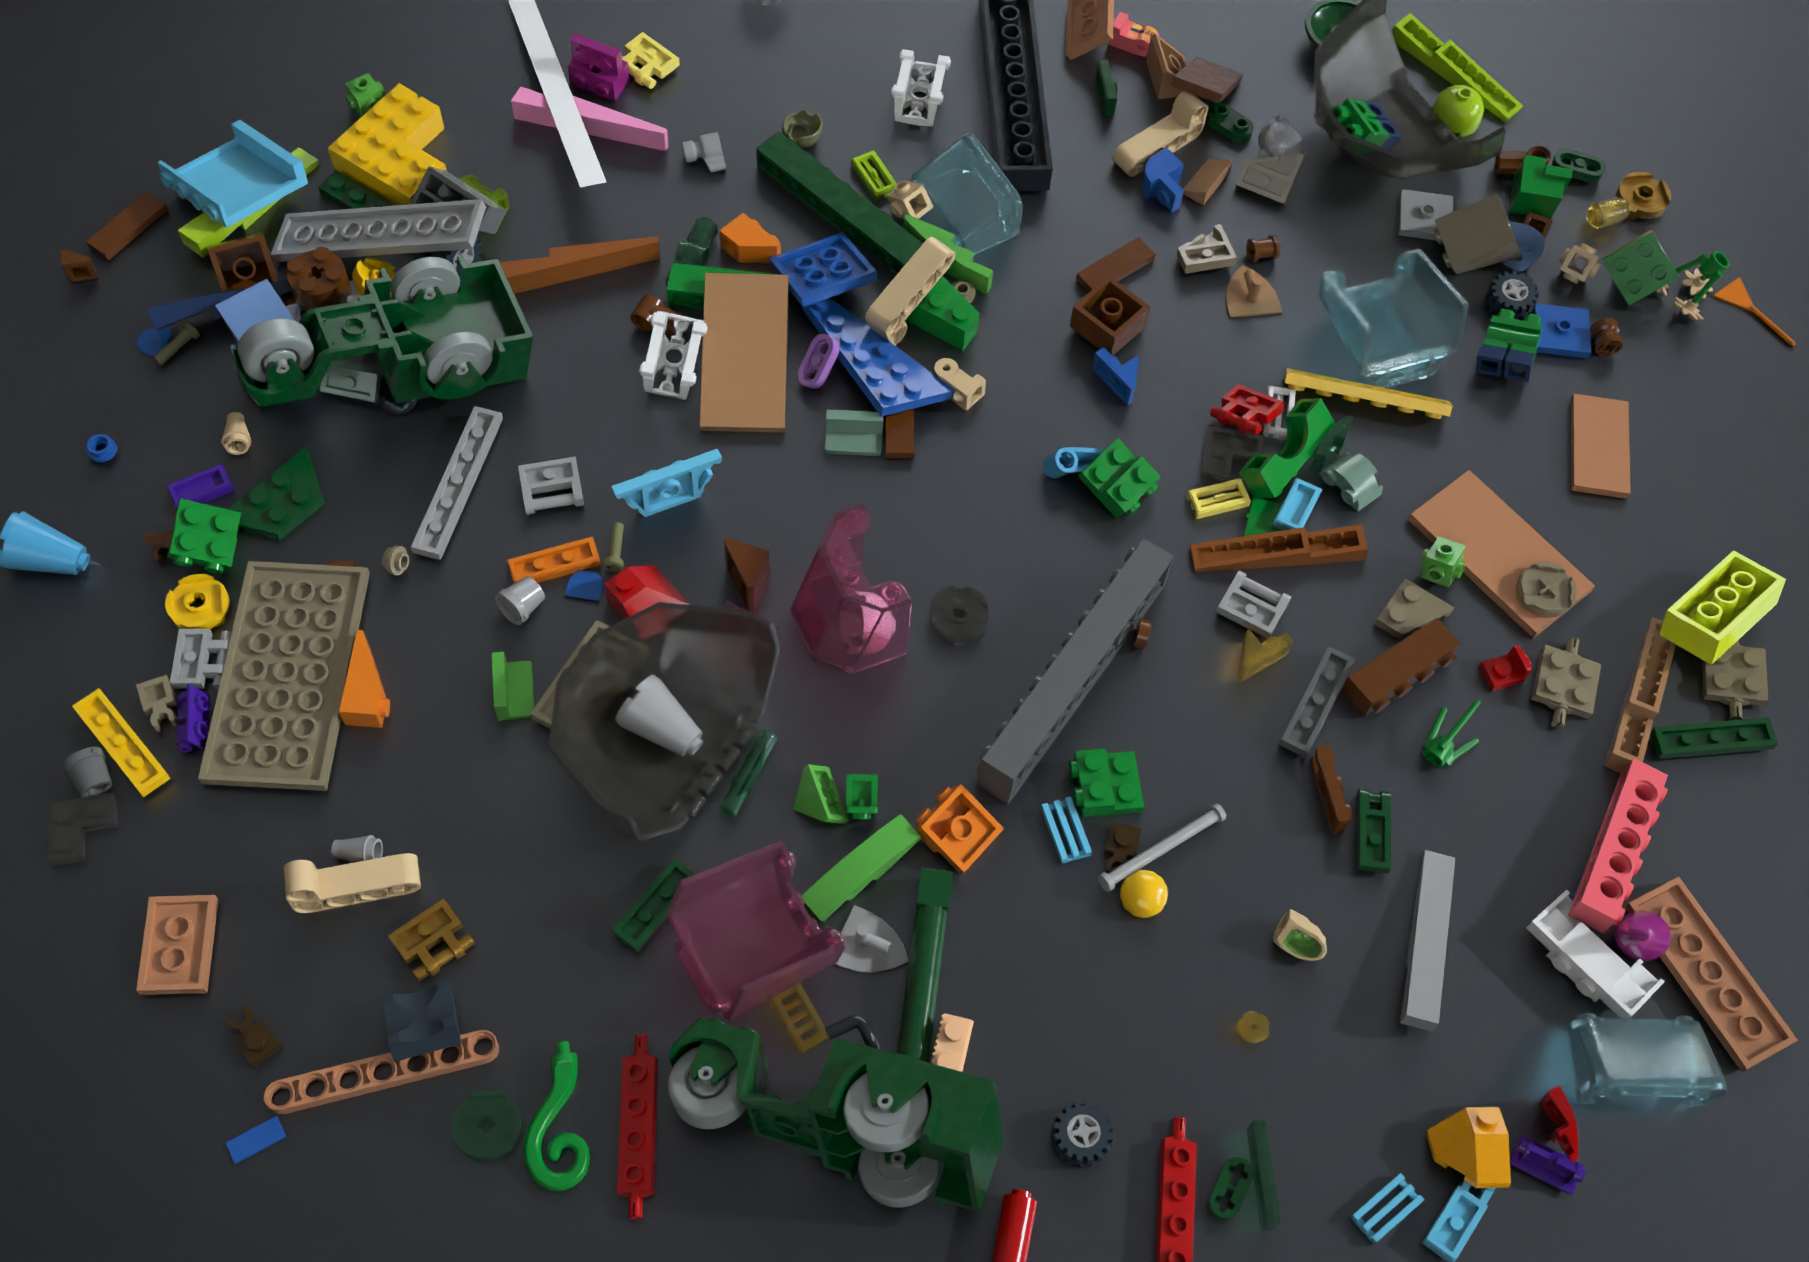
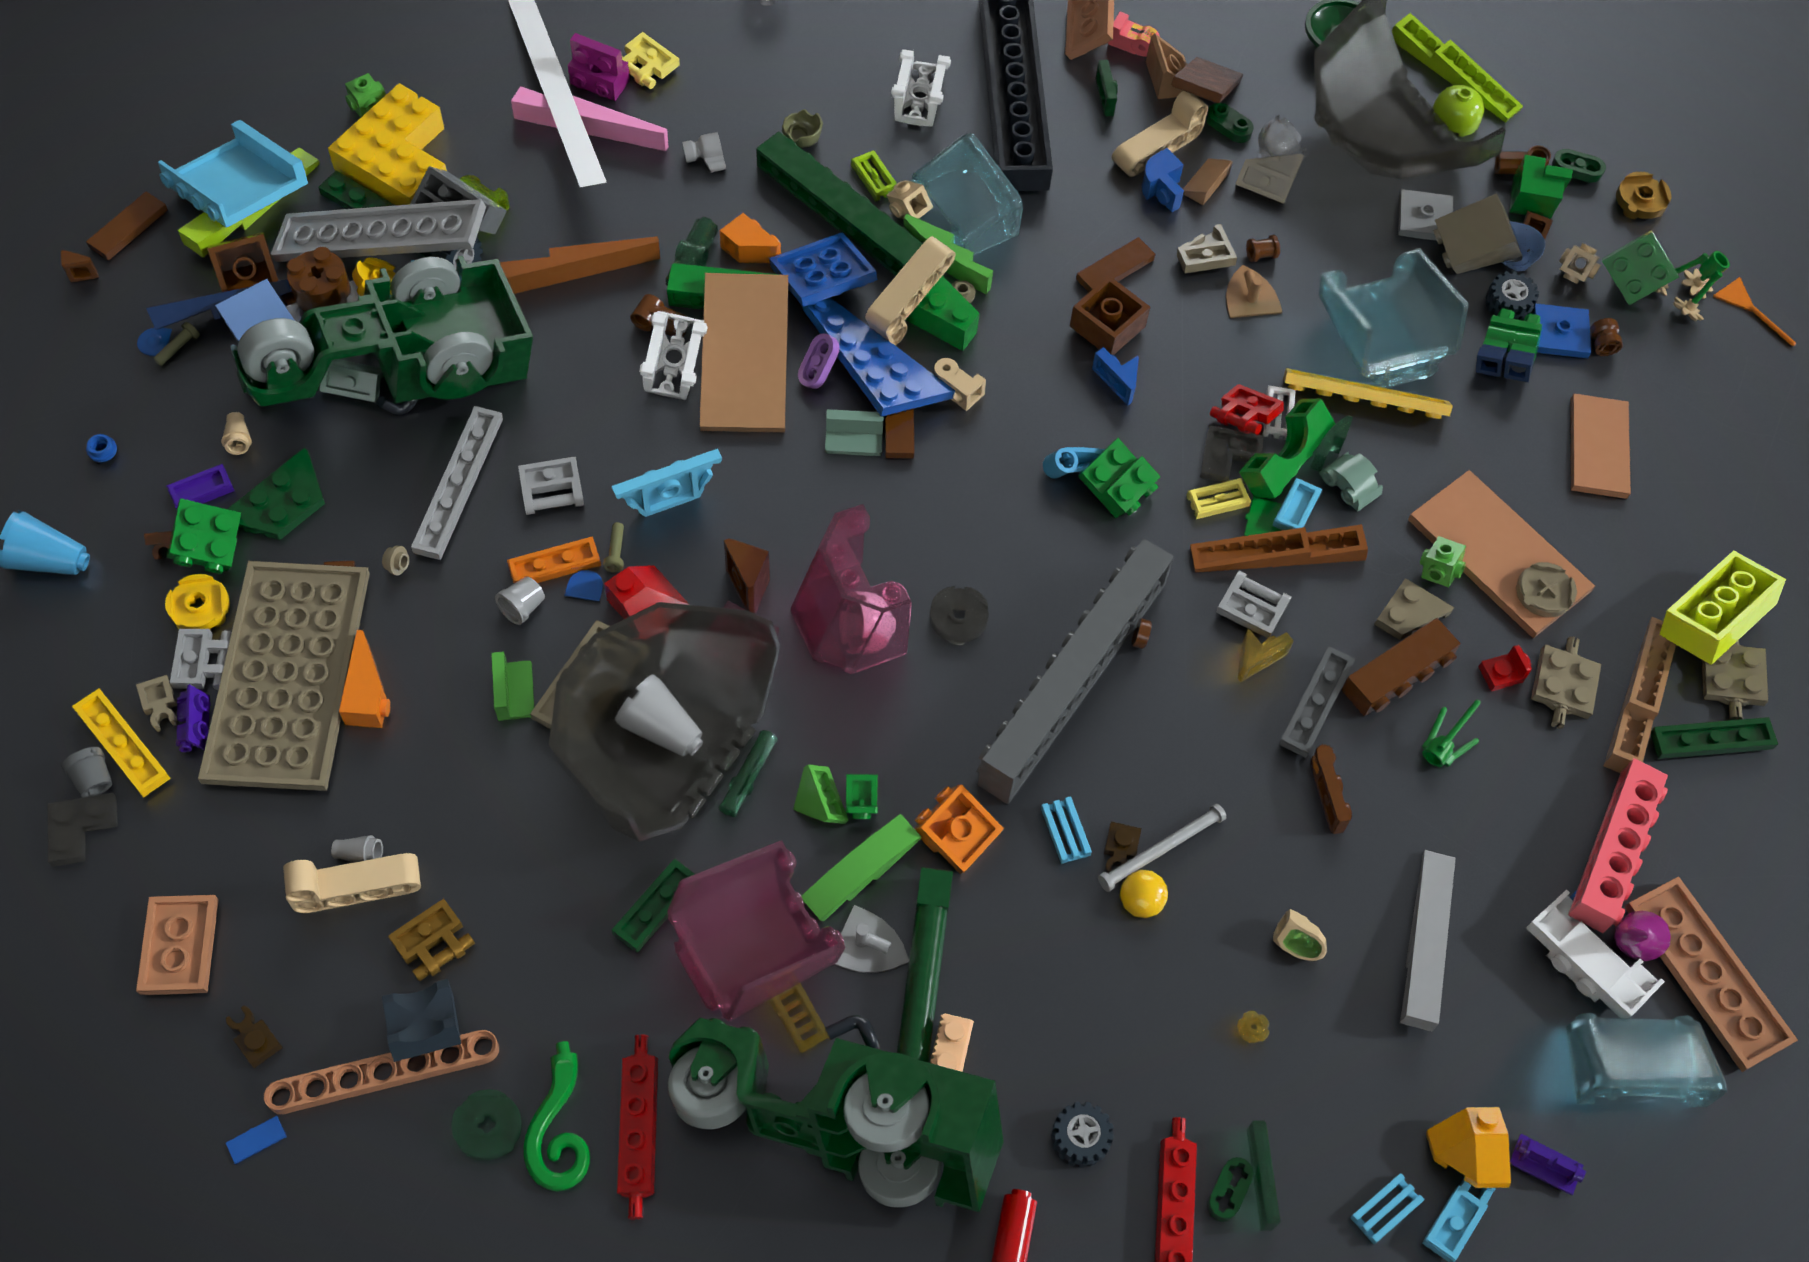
(1106, 783): green plate -> none
(1362, 122): green hips -> none
(1373, 831): dark green plate -> none
(1562, 1114): red slope -> none
(1607, 212): clear yellow brick -> none

